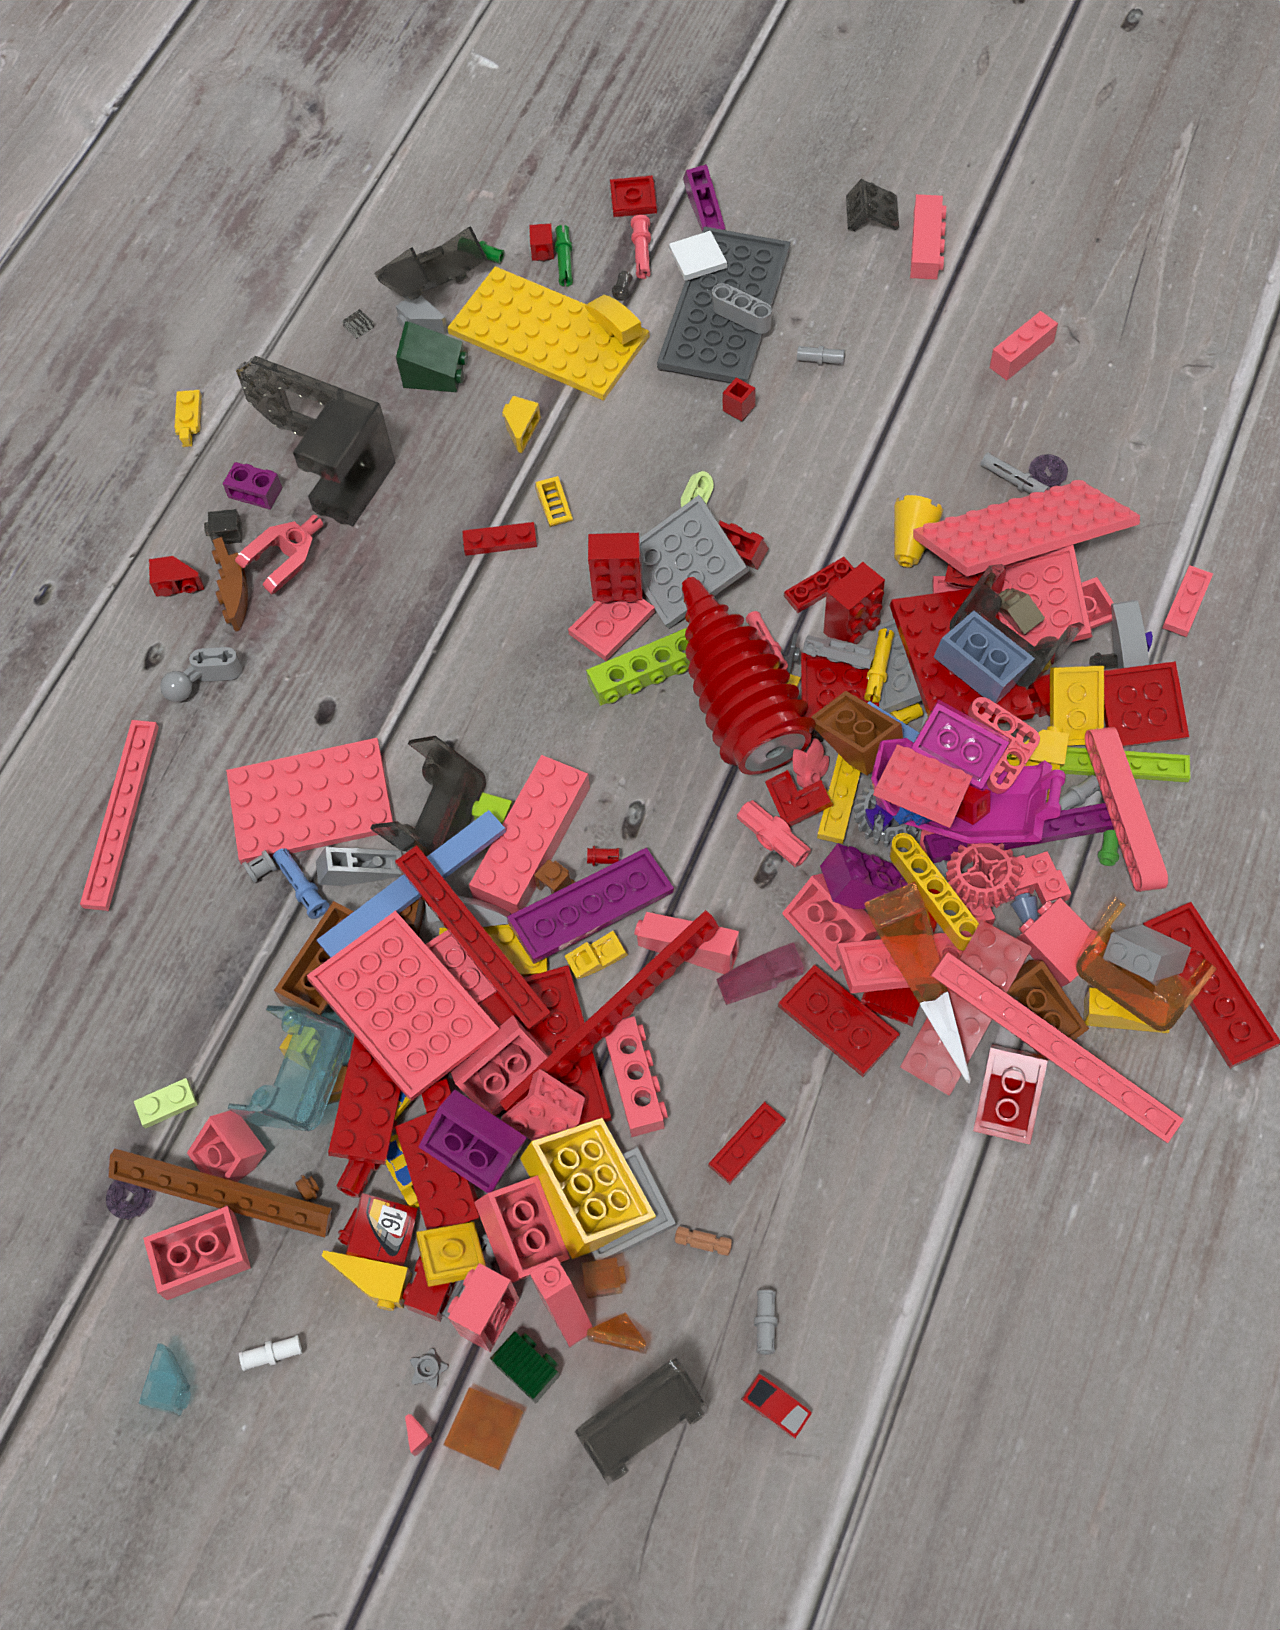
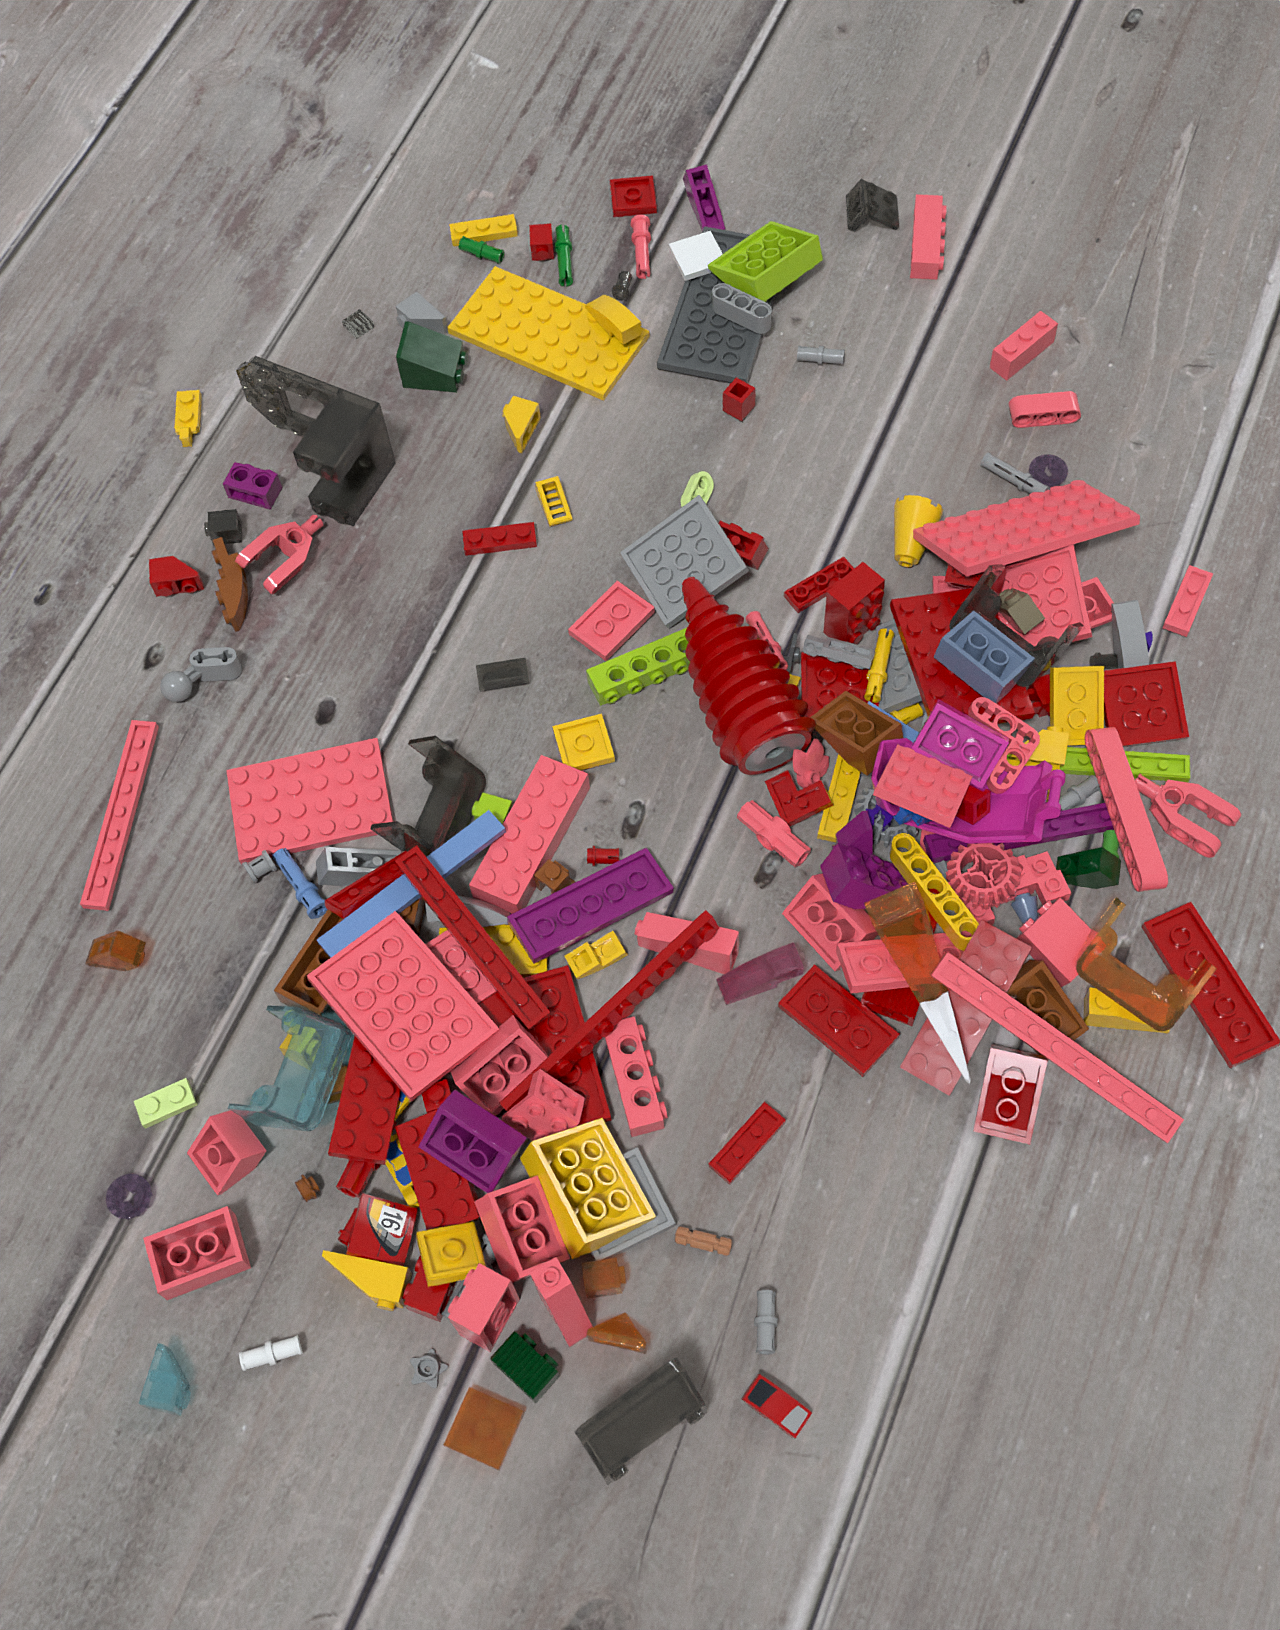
(116, 952): none -> clear orange slope
(219, 1192): dark orange plate -> none
(365, 888): none -> red tile
(416, 273): clear smoke windscreen -> none
(417, 1435): coral slope -> none
(484, 229): none -> yellow plate
(502, 674): none -> clear smoke plate
(584, 742): none -> yellow plate
(615, 567): red brick -> none
(768, 260): none -> lime slope
(857, 834): none -> magenta slope
(1044, 409): none -> coral beam
(1090, 868): none -> dark green slope
(1147, 953): light grey brick -> none
(1181, 827): none -> coral piece

